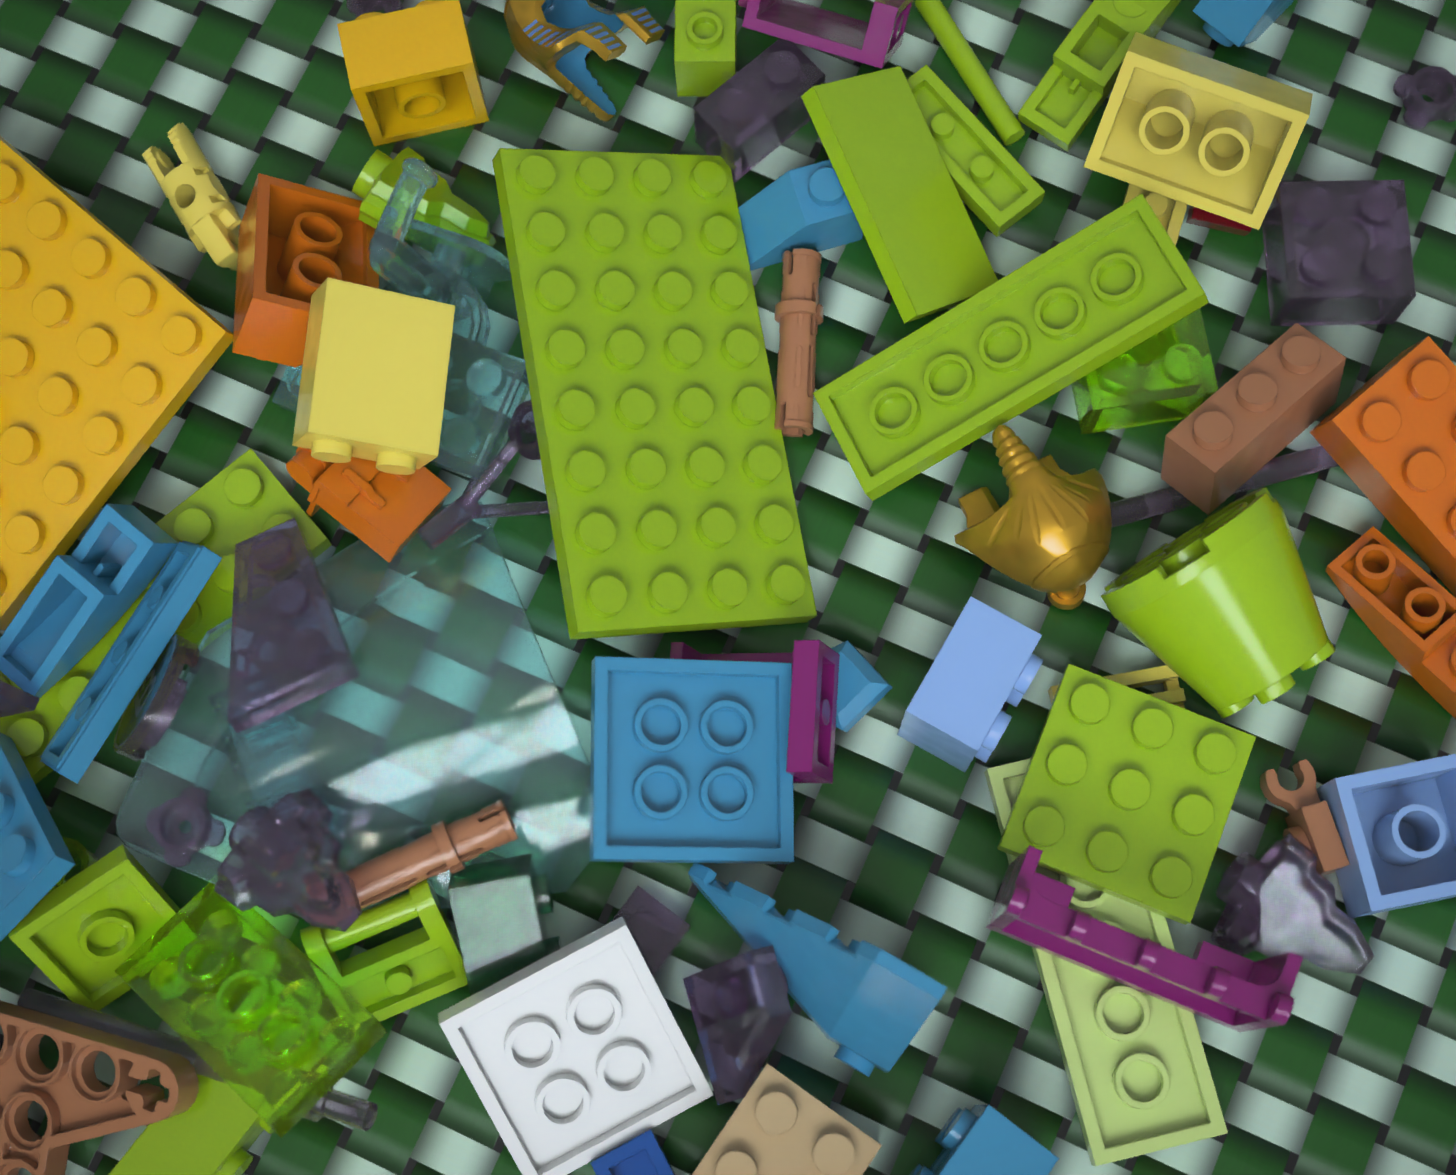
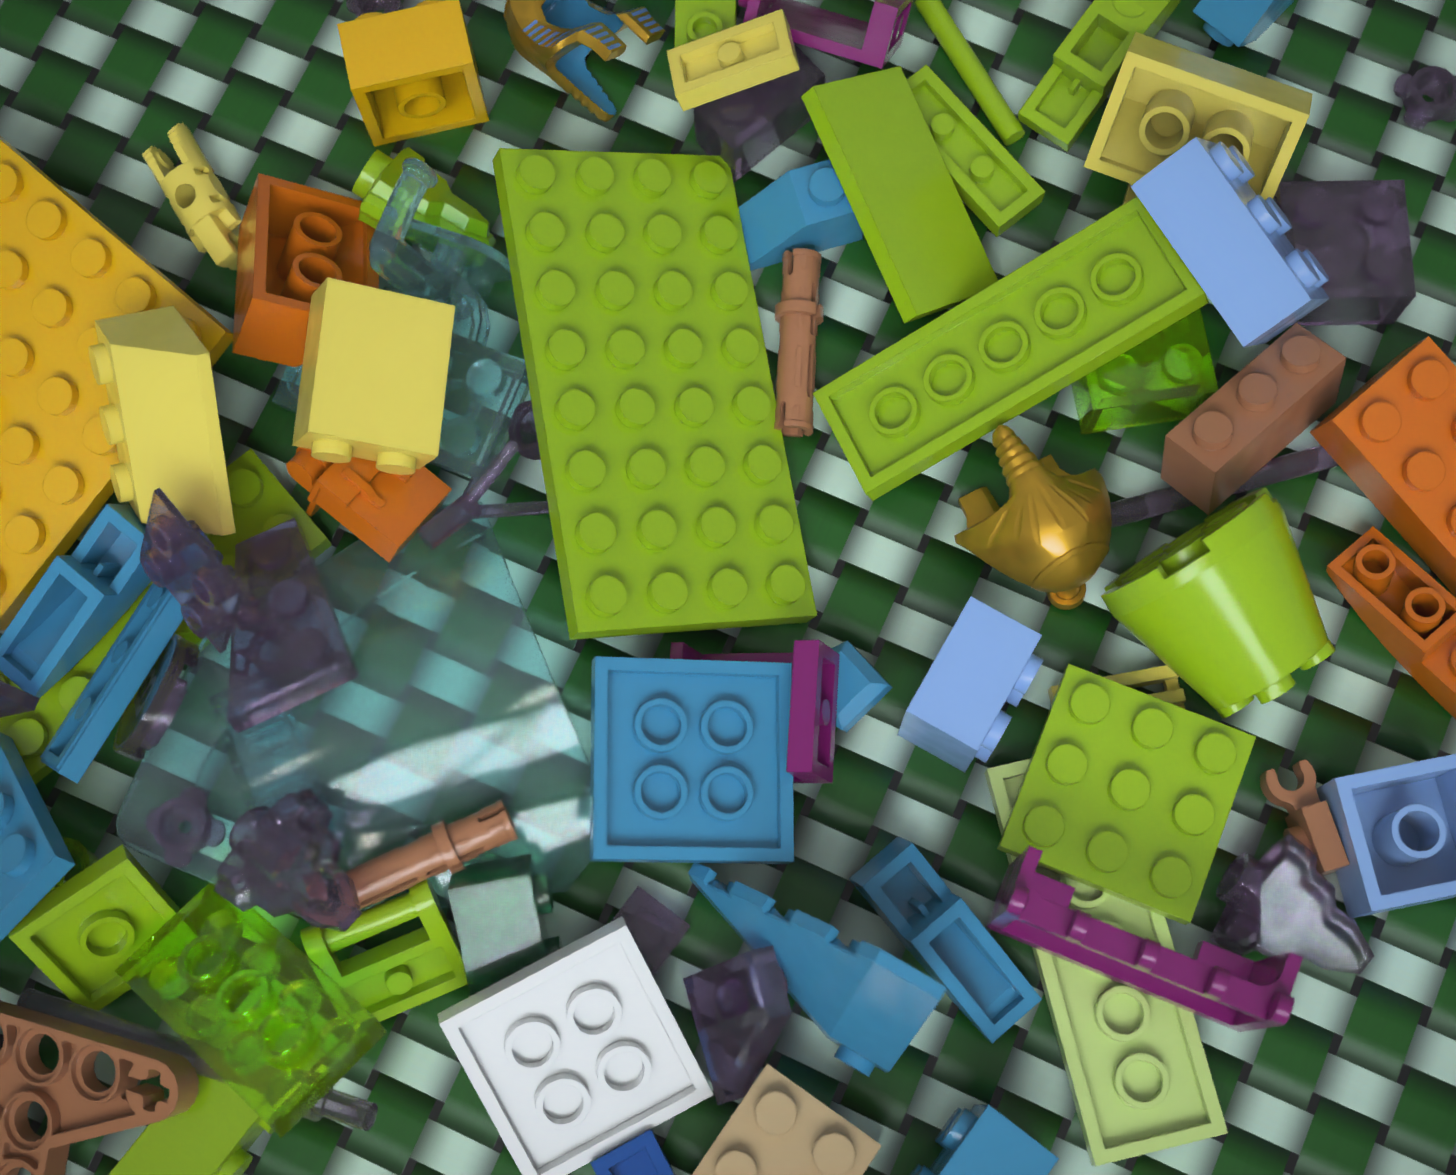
(162, 417): none -> light yellow slope
(184, 560): none -> clear purple hinge
(732, 60): none -> light yellow plate
(945, 938): none -> dark azure slope
(1232, 240): none -> light blue brick

